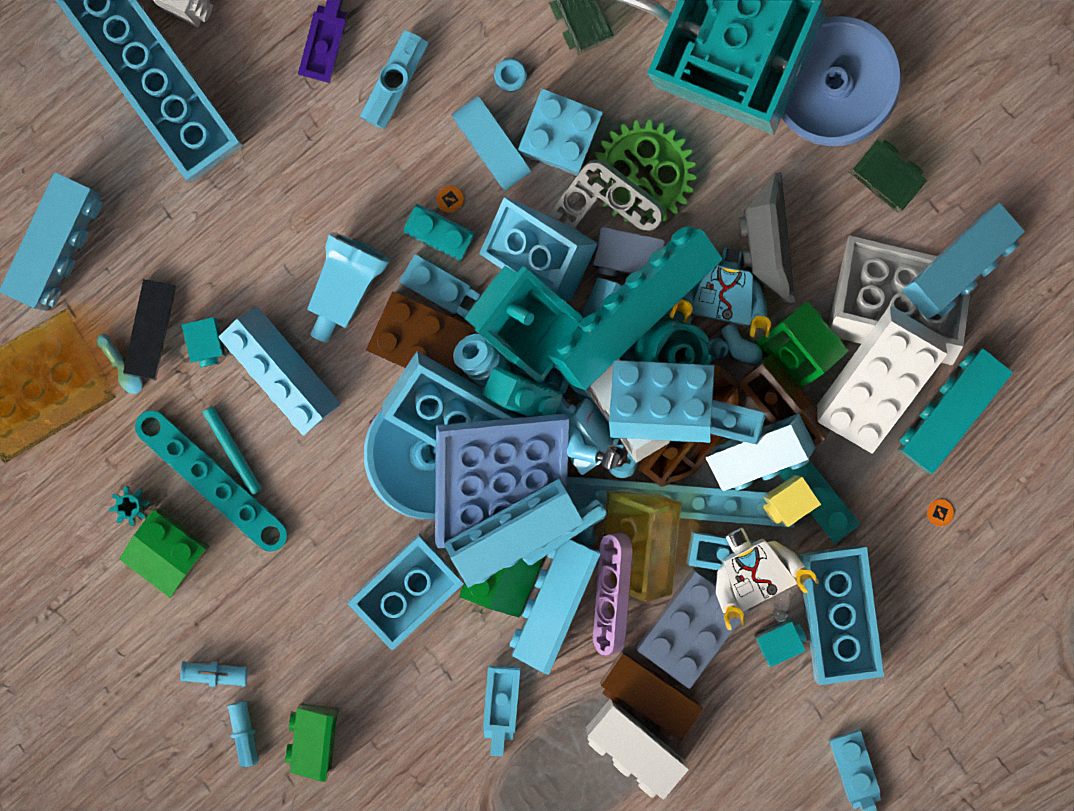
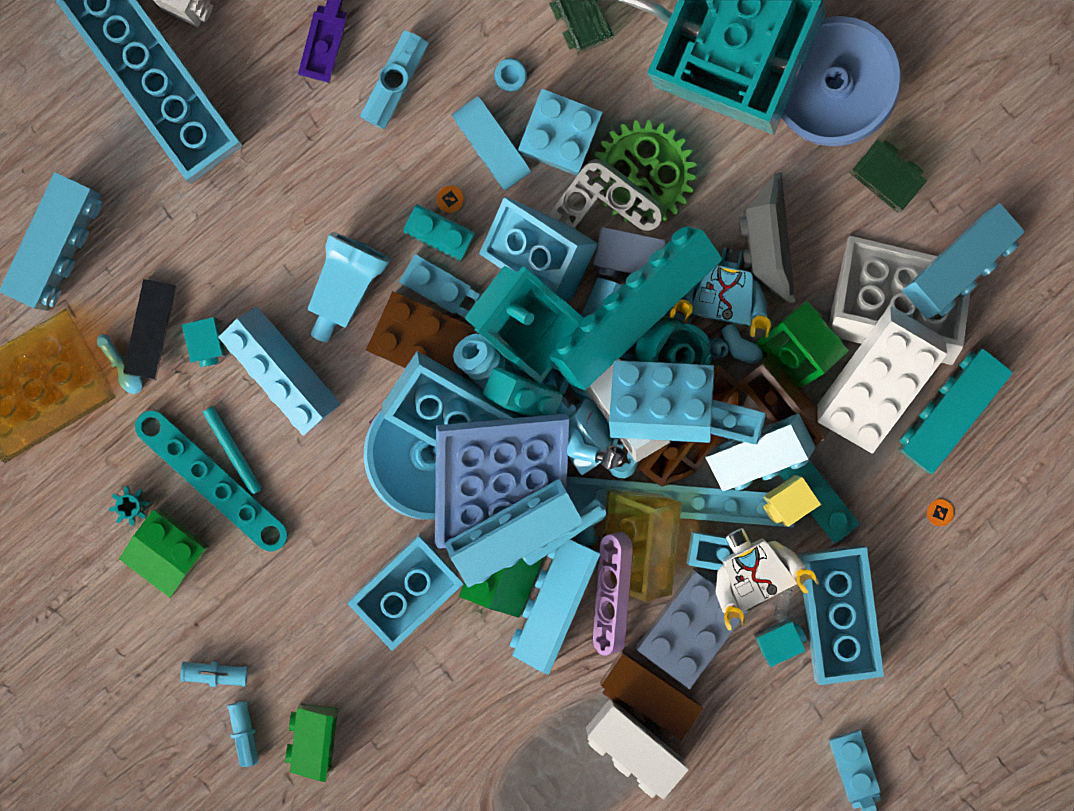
(500, 706): medium azure hinge -> none

